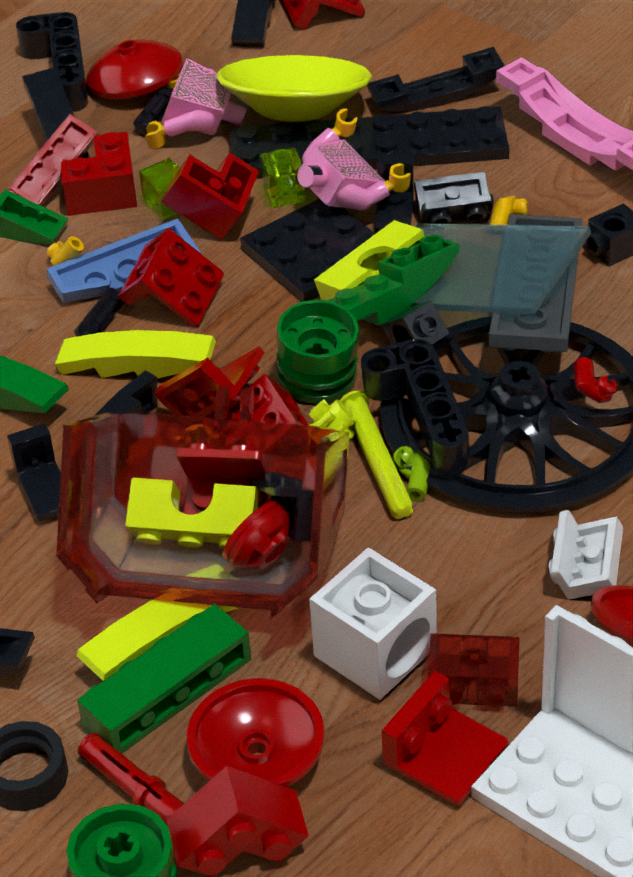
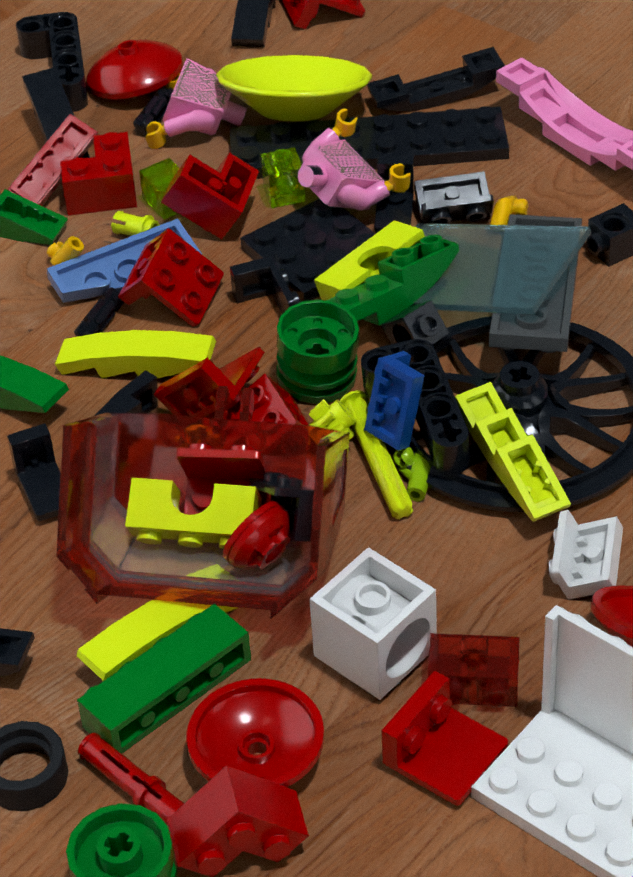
(134, 223): none -> neon yellow pin
(261, 279): none -> black bracket
(394, 400): none -> blue bracket
(512, 453): none -> neon yellow slope
(586, 383): red arm -> none

